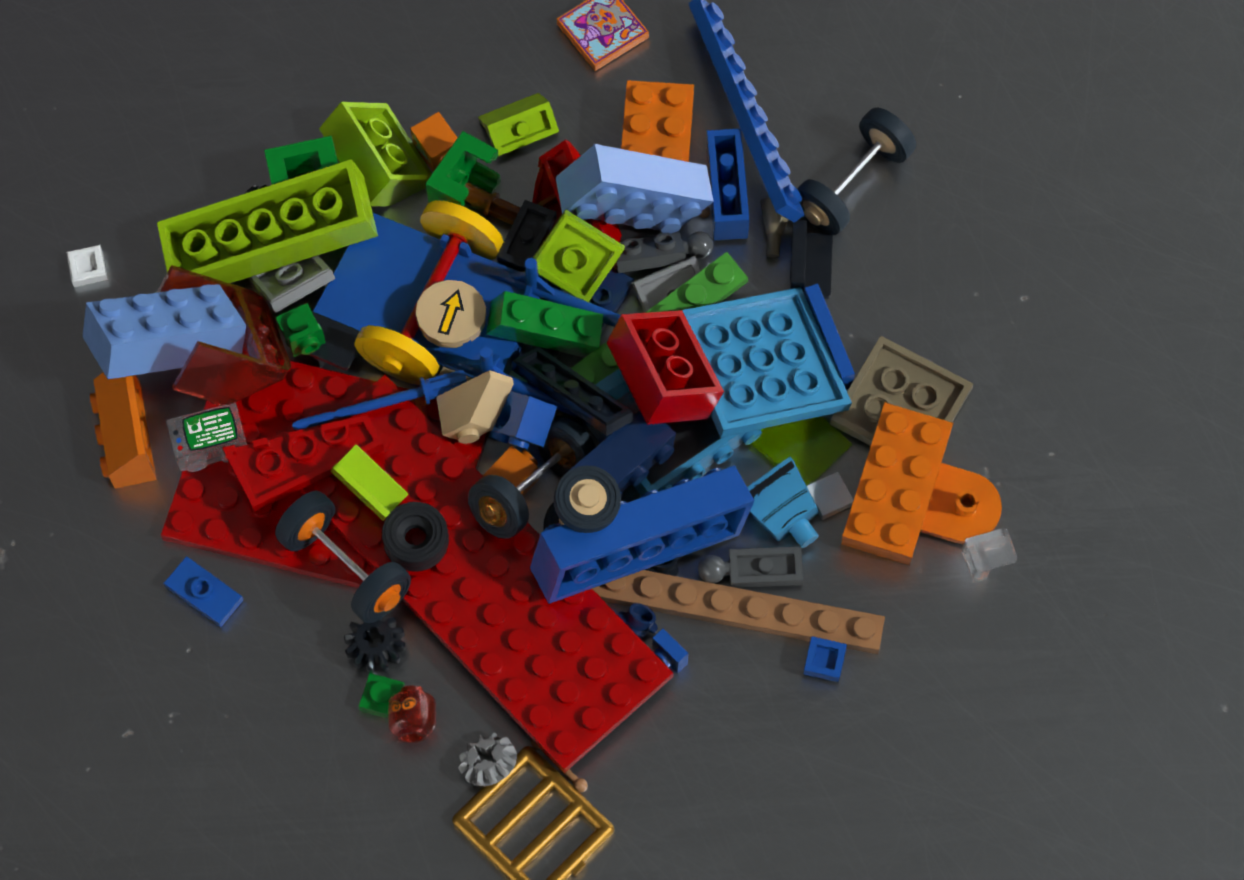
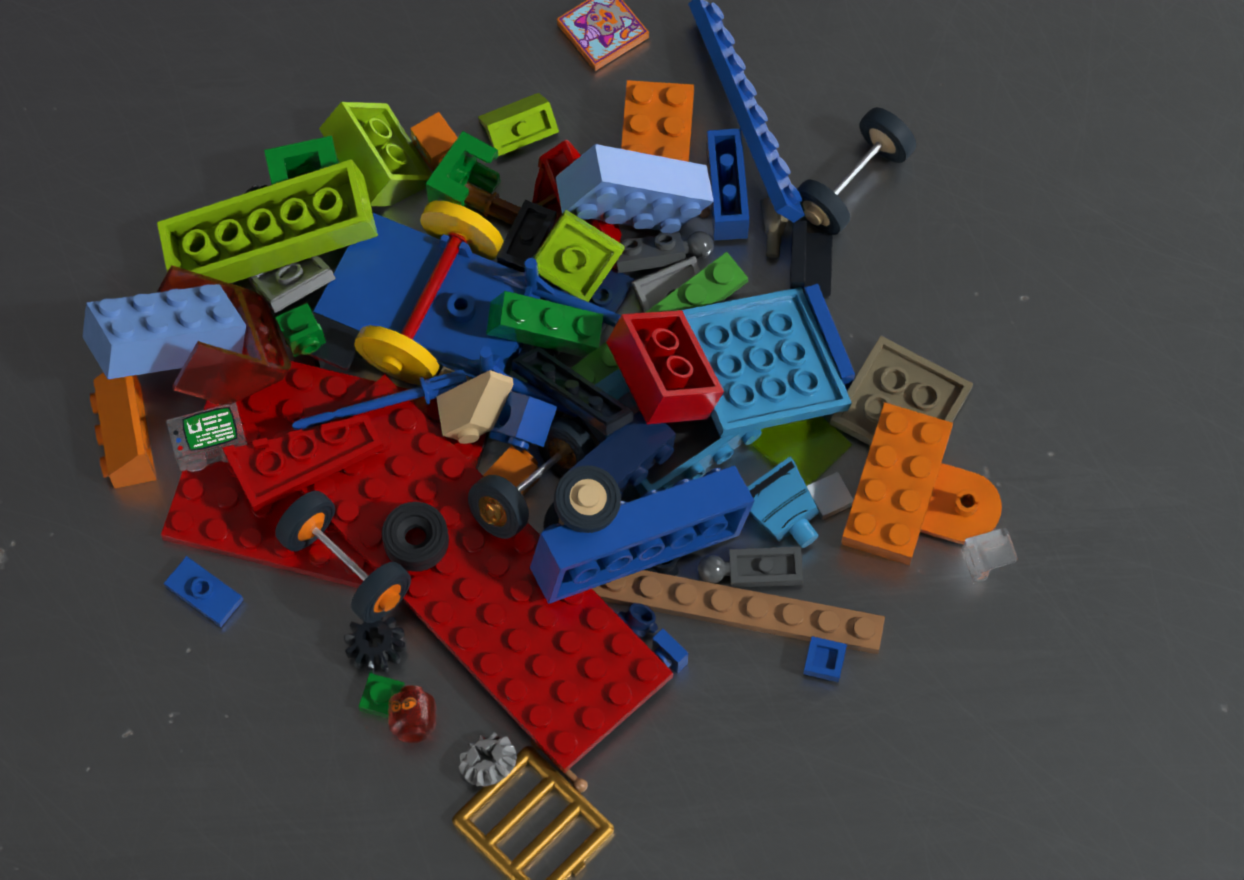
(87, 266): white tile -> none
(369, 482): lime panel -> none
(451, 313): tan tile -> none

